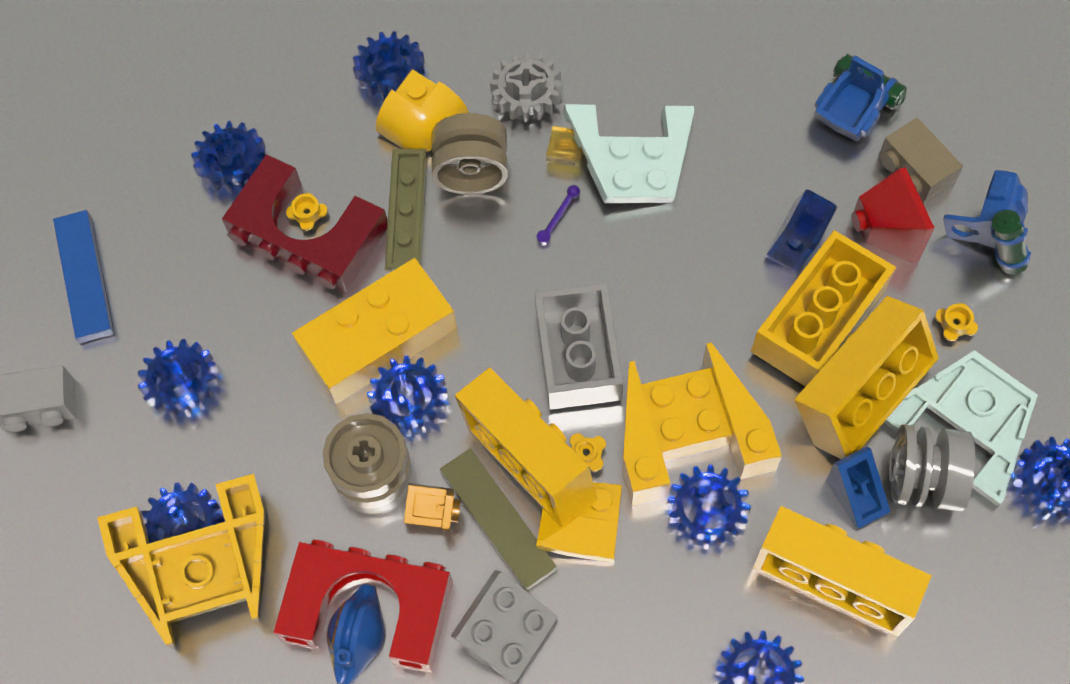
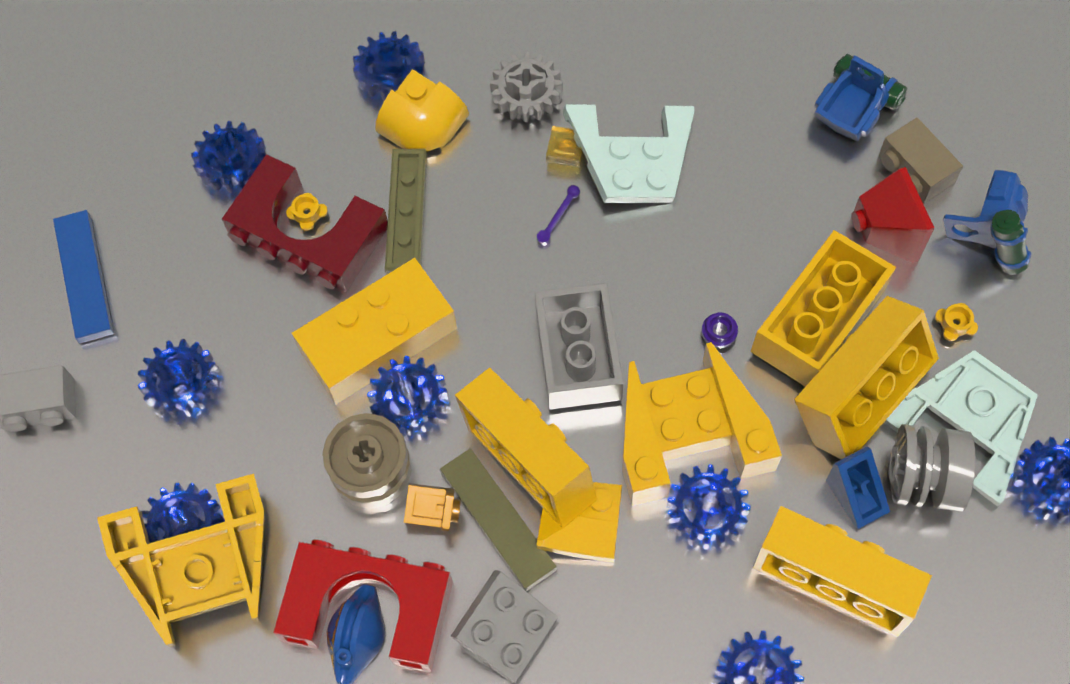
(469, 154): dark tan wheel -> none
(594, 445): yellow plate -> none
(723, 321): none -> dark purple plate
(805, 223): clear blue torso -> none

